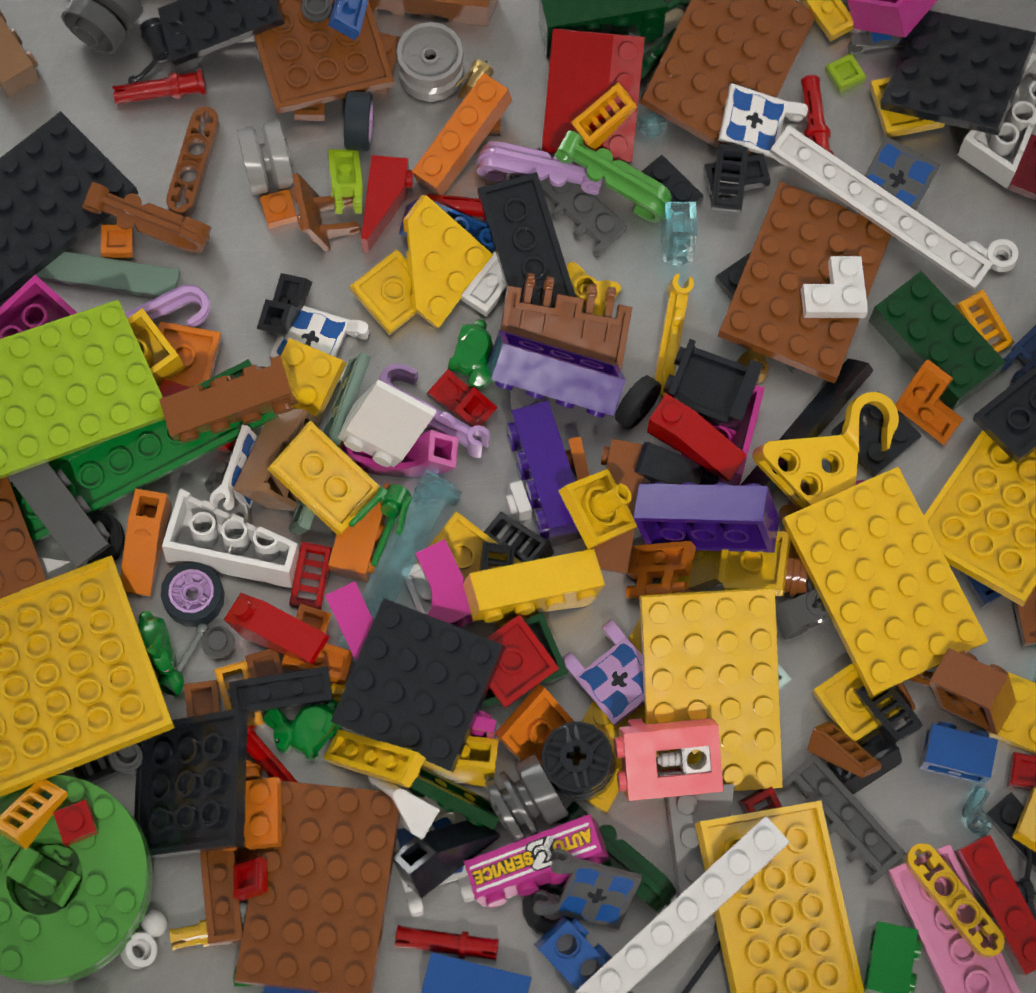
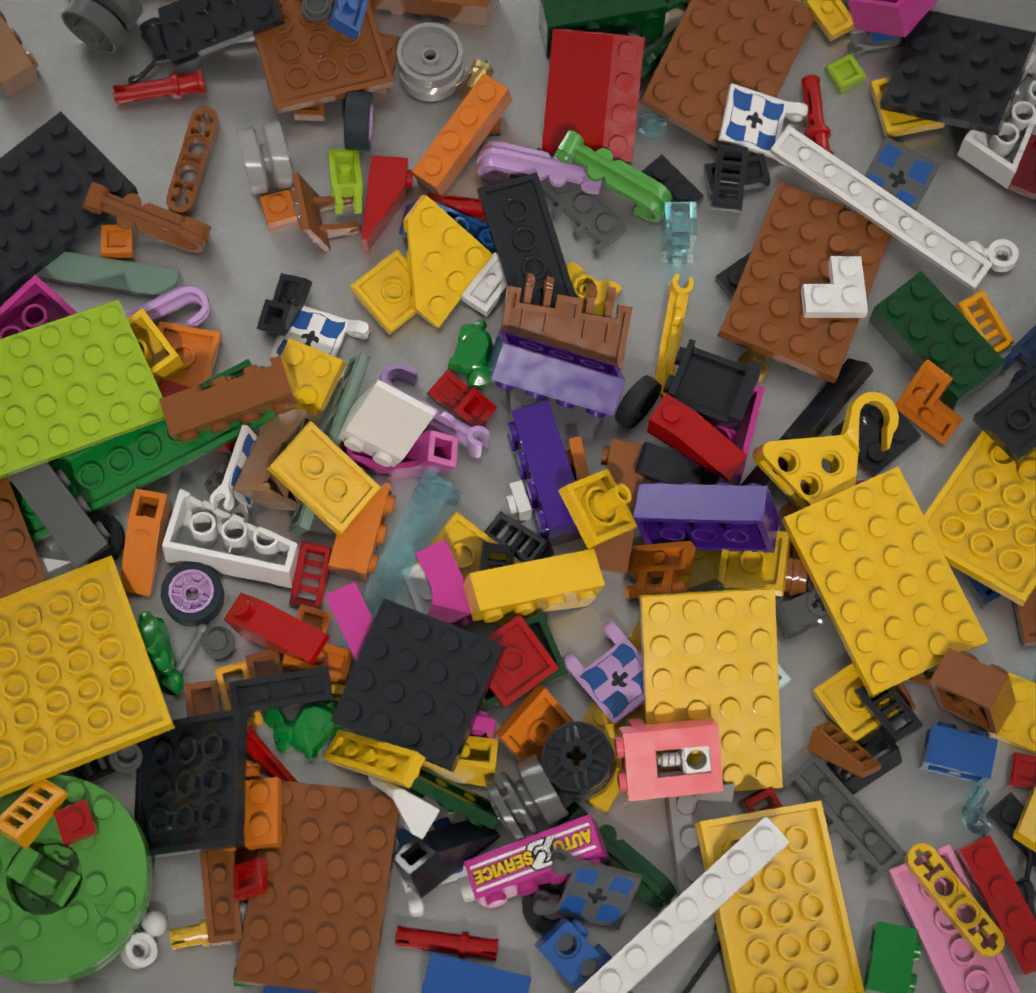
(393, 503): green plant -> none
(590, 115): light orange slope -> none

